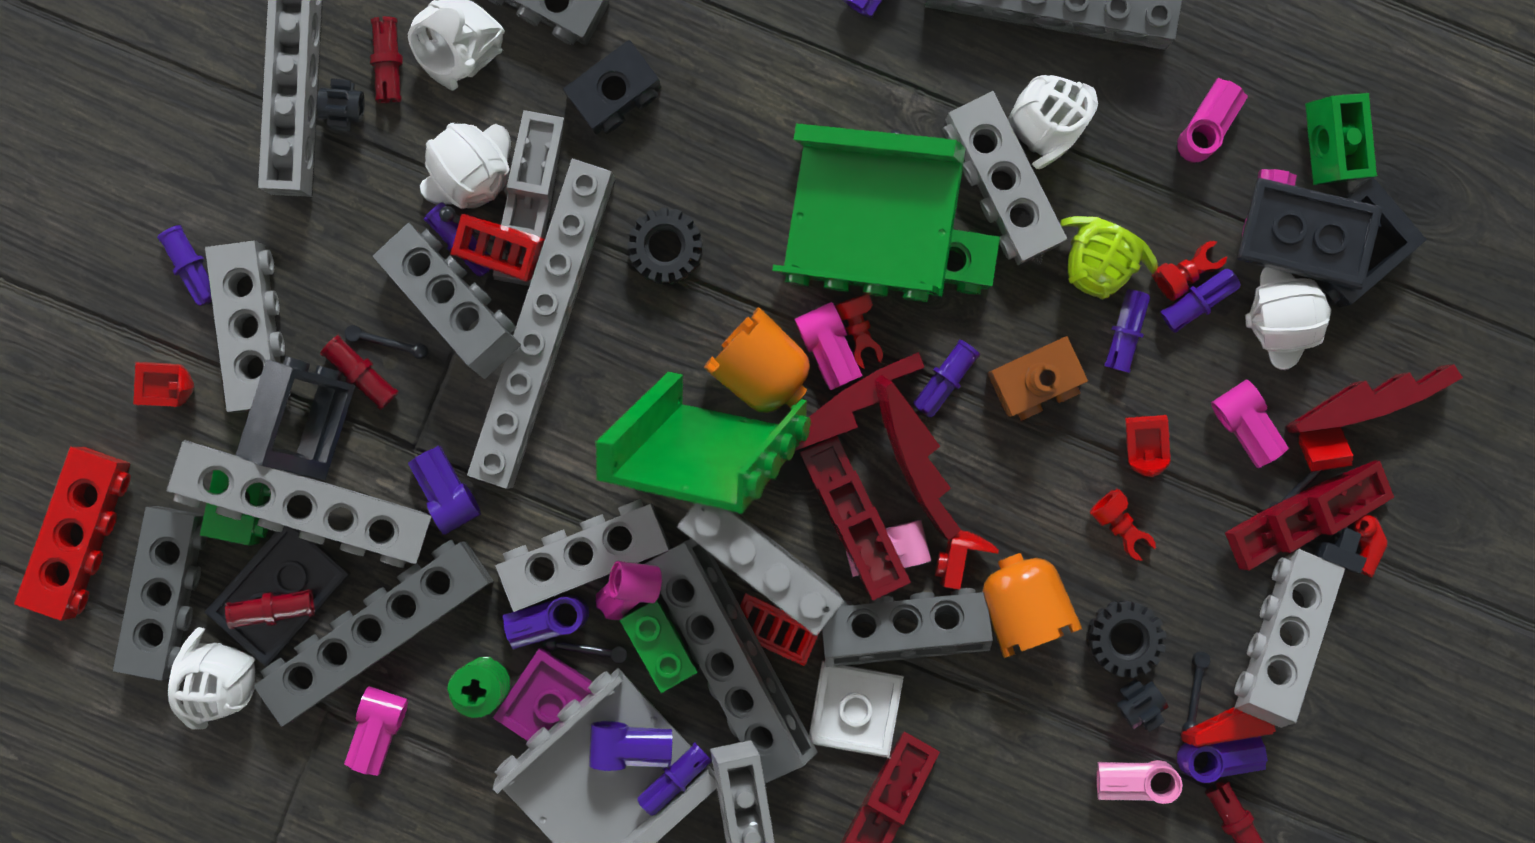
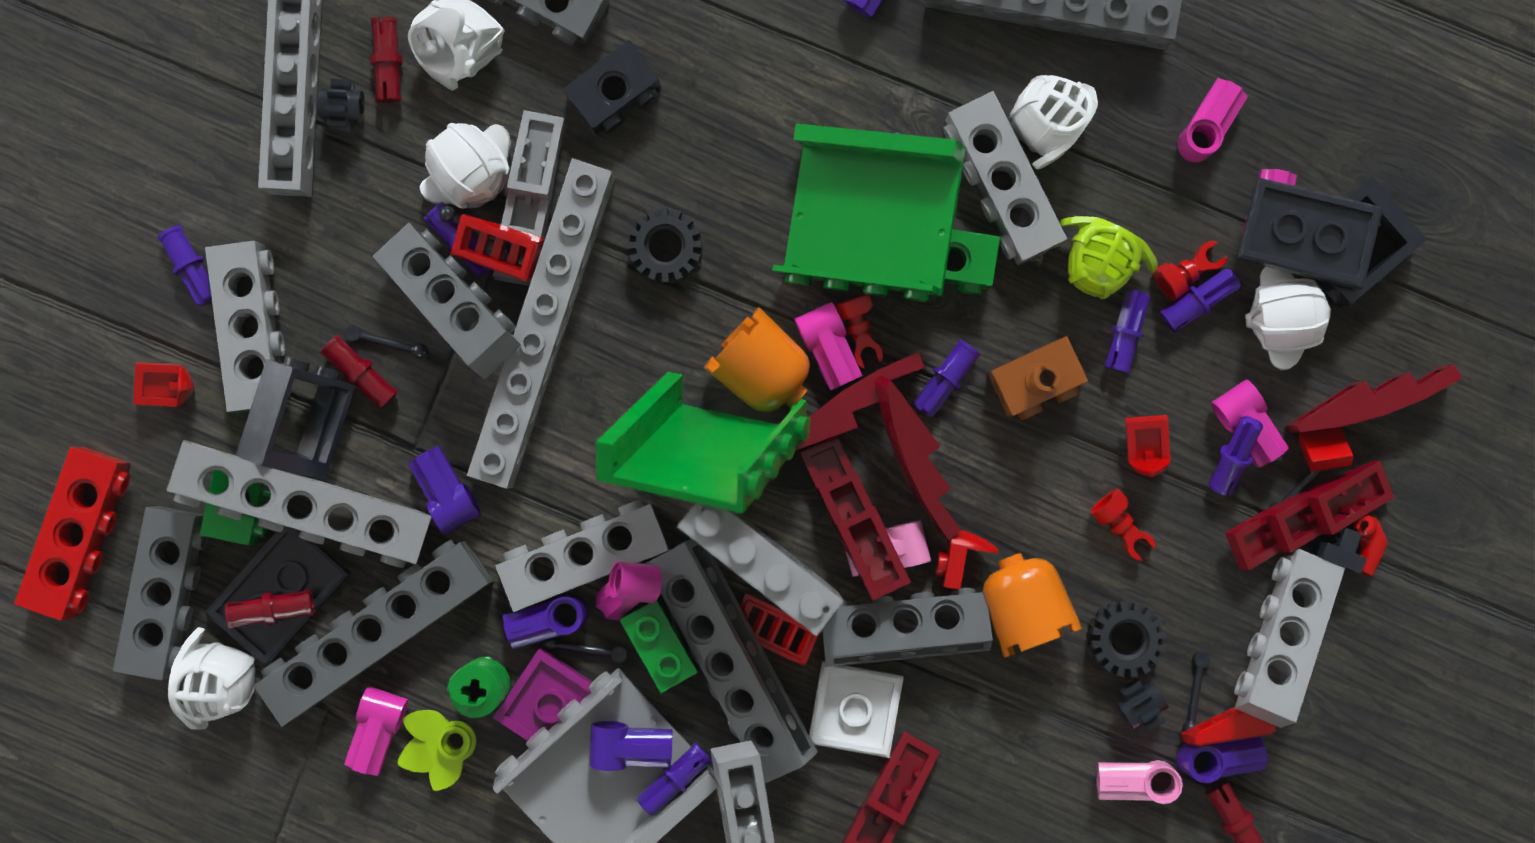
(431, 747): none -> lime plate
(1235, 456): none -> dark purple axle
(1341, 139): green brick -> none

